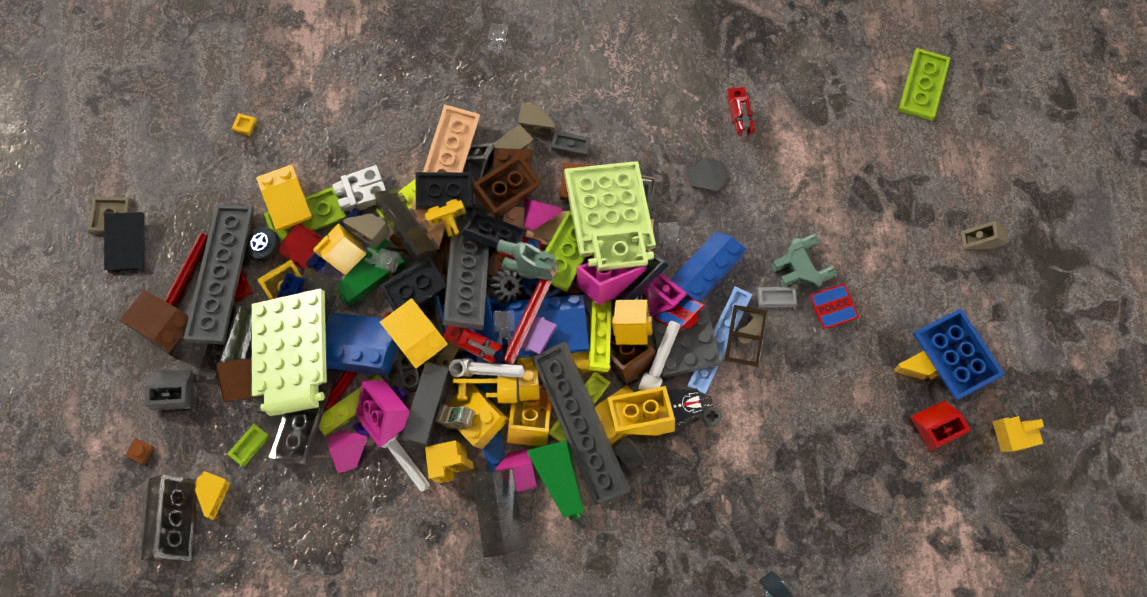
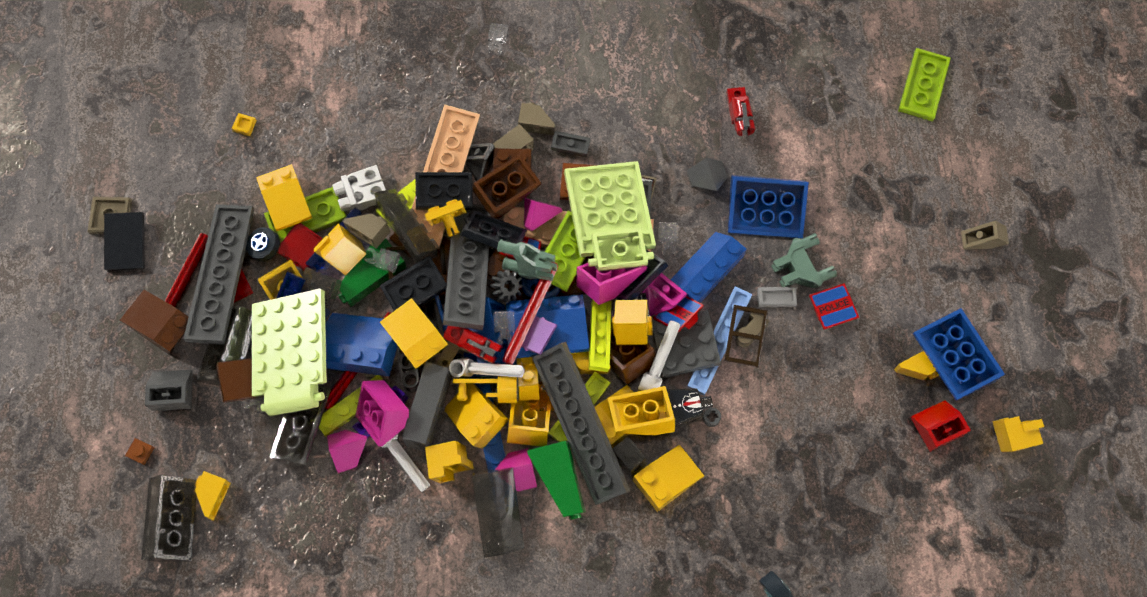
(248, 445): lime tile -> none
(455, 417): dark tan leg -> none
(667, 477): none -> yellow slope
(767, 206): none -> blue slope

